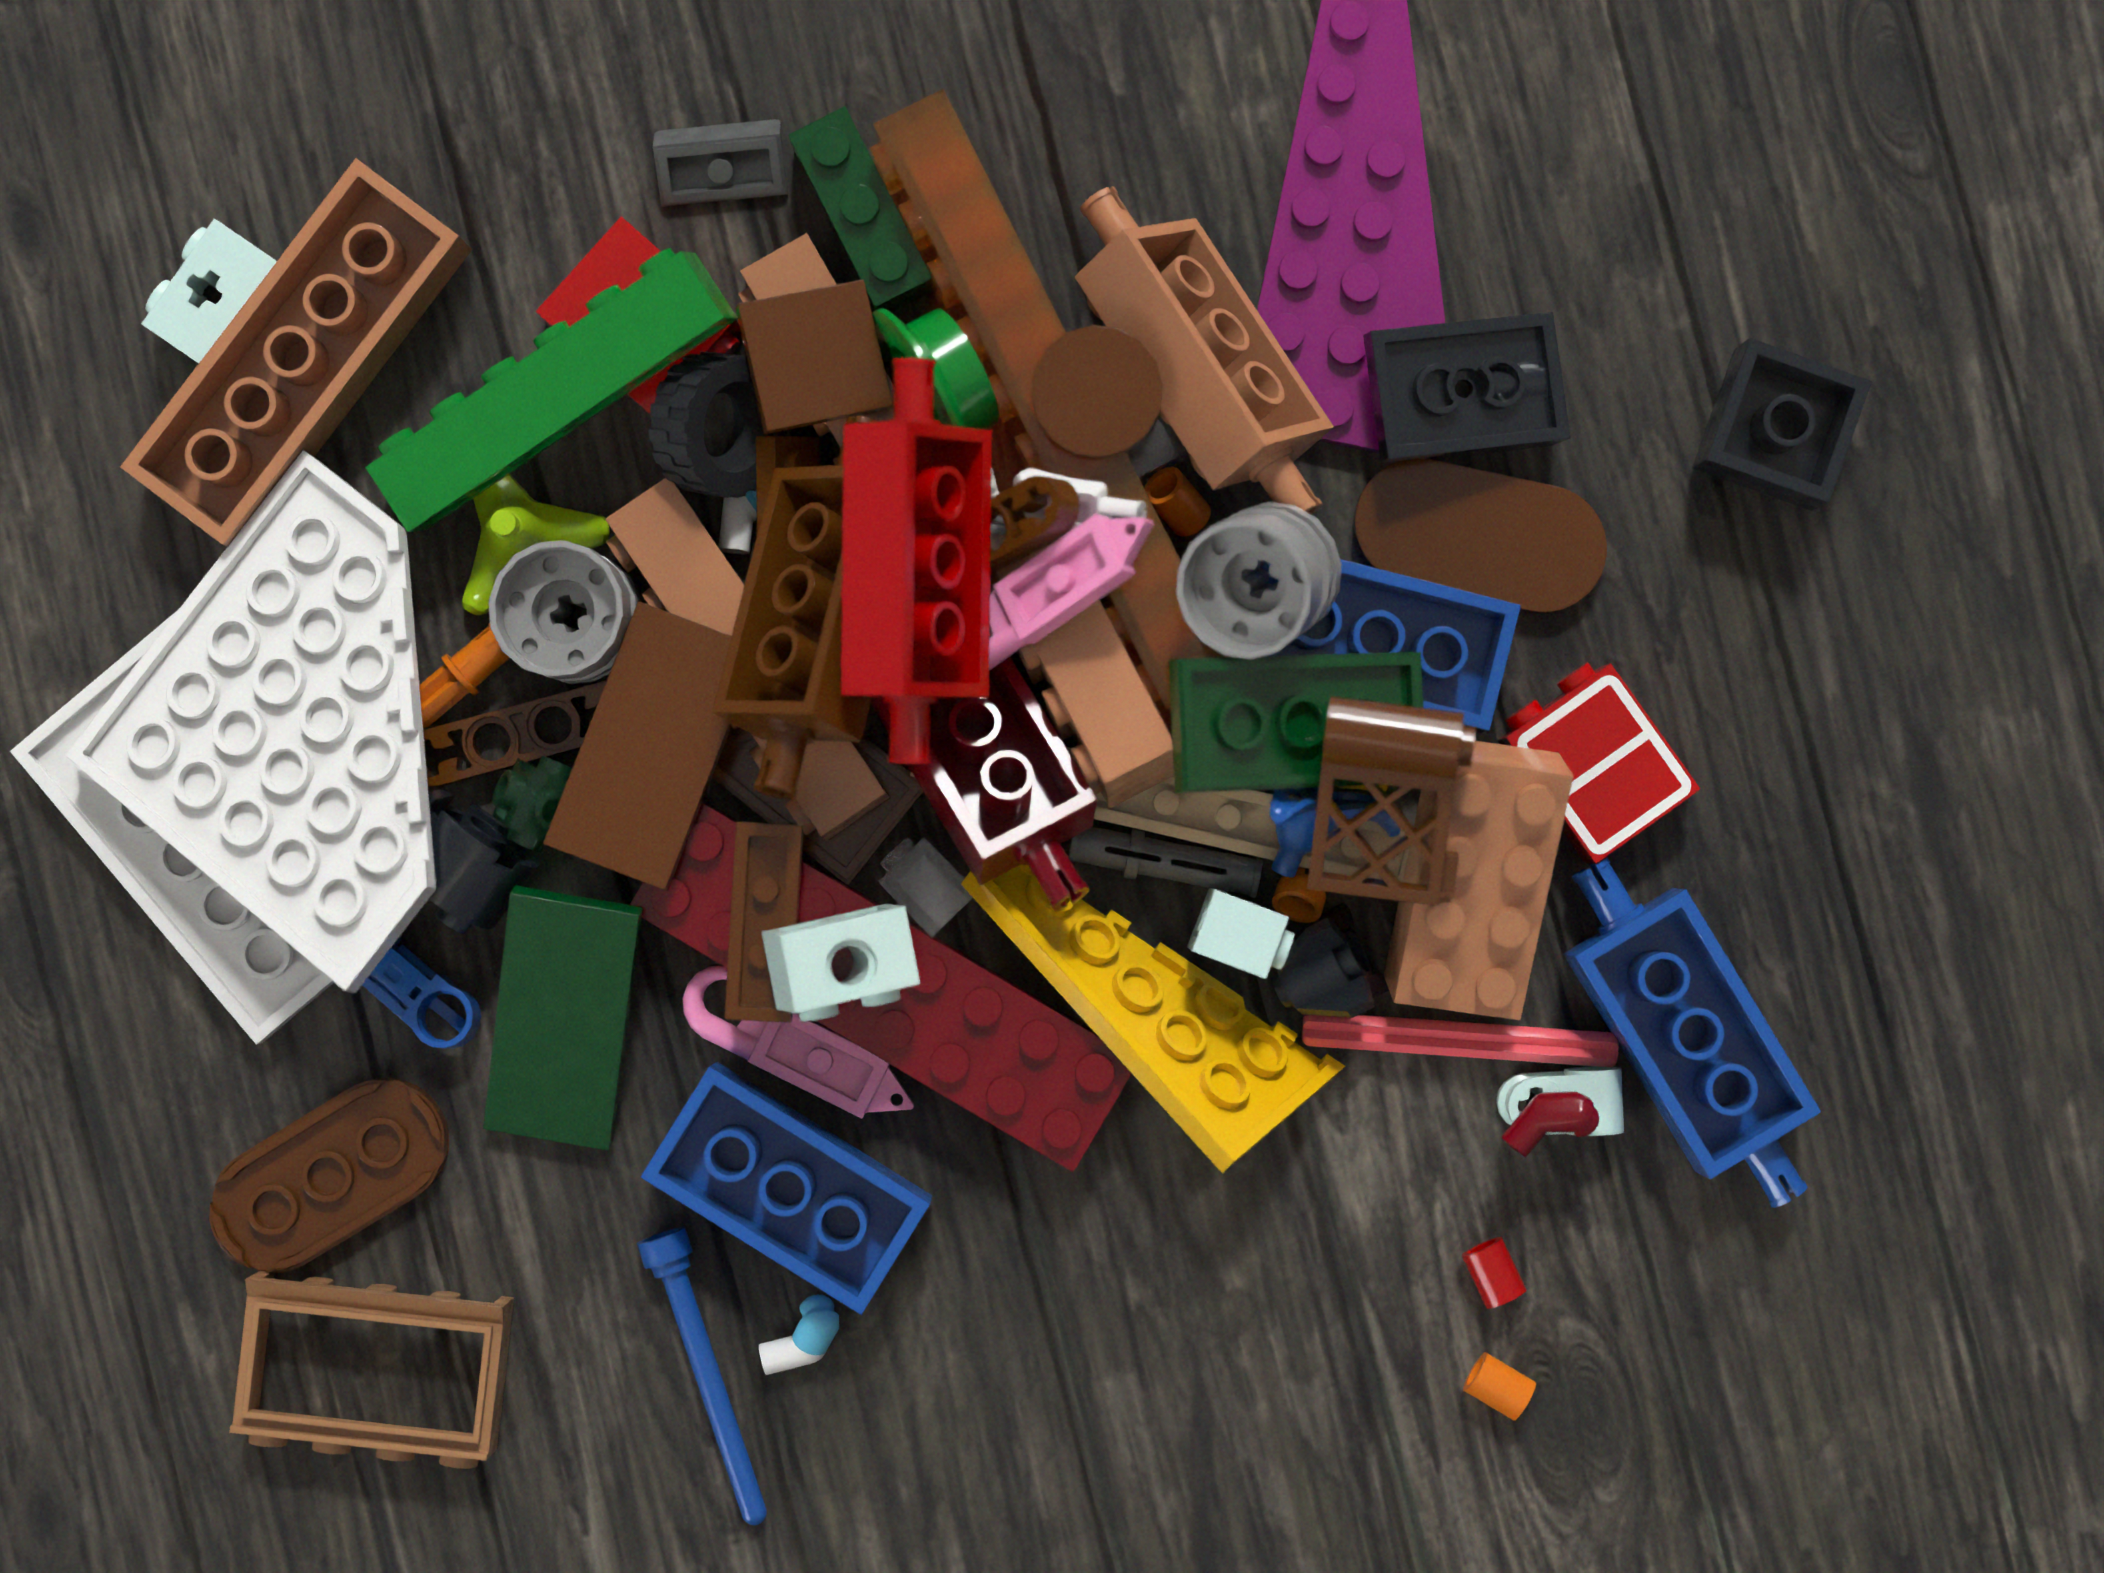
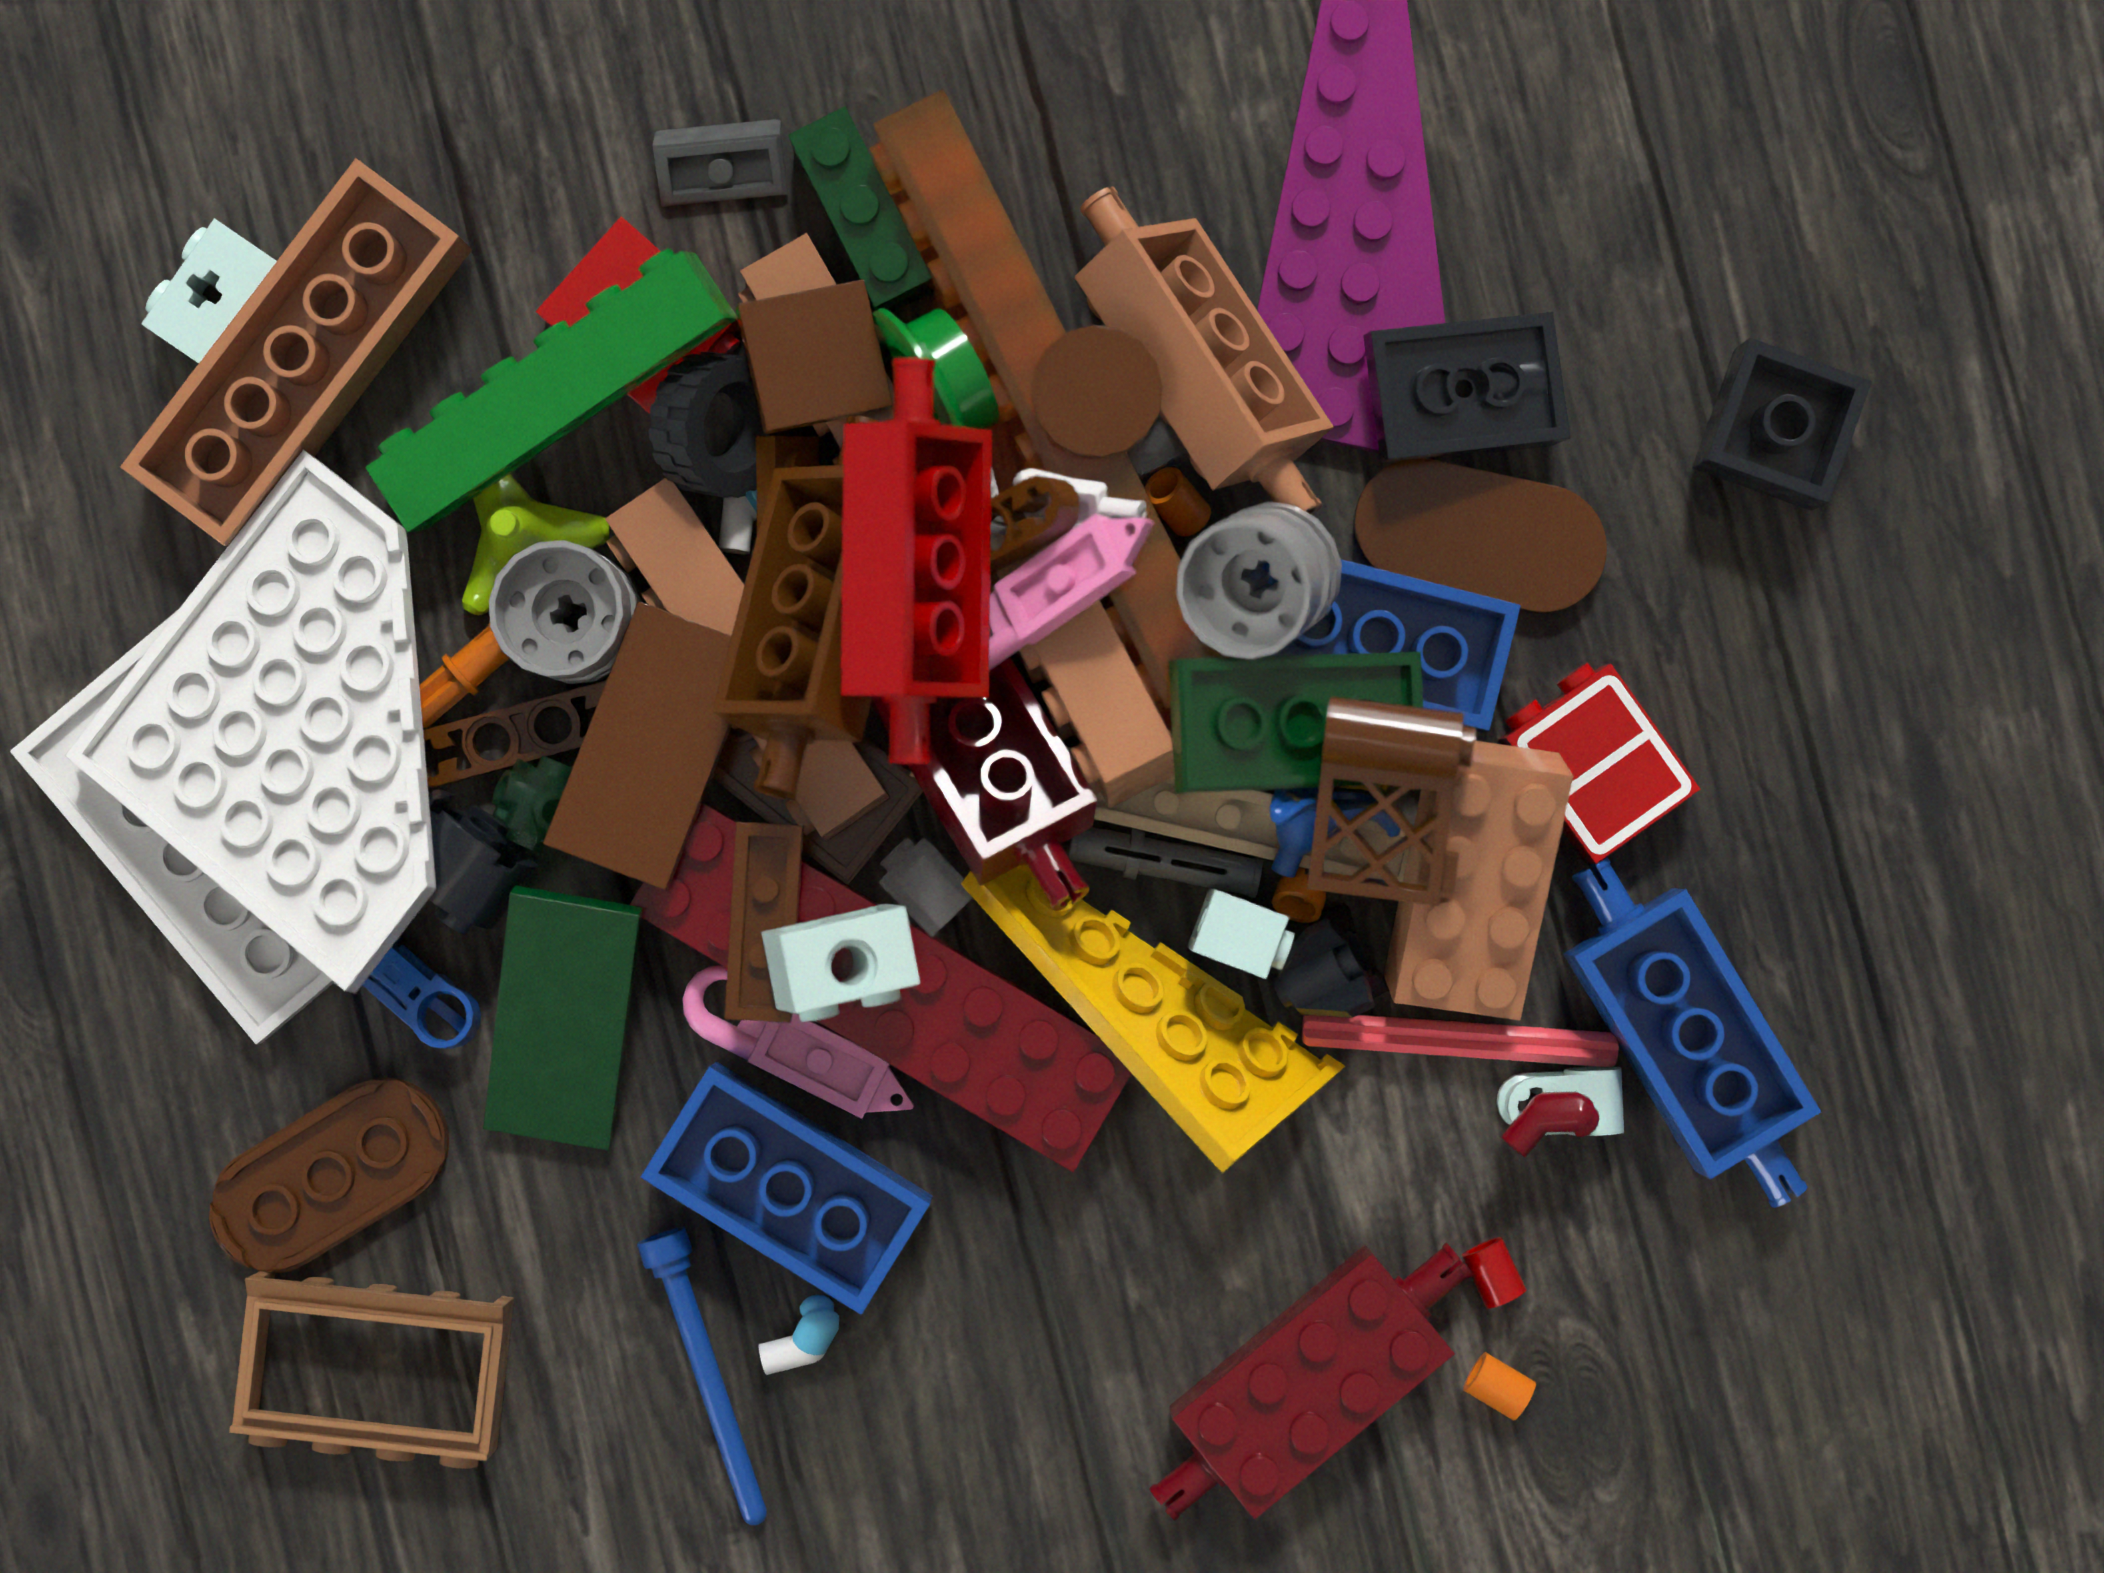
(1310, 1381): none -> dark red brick

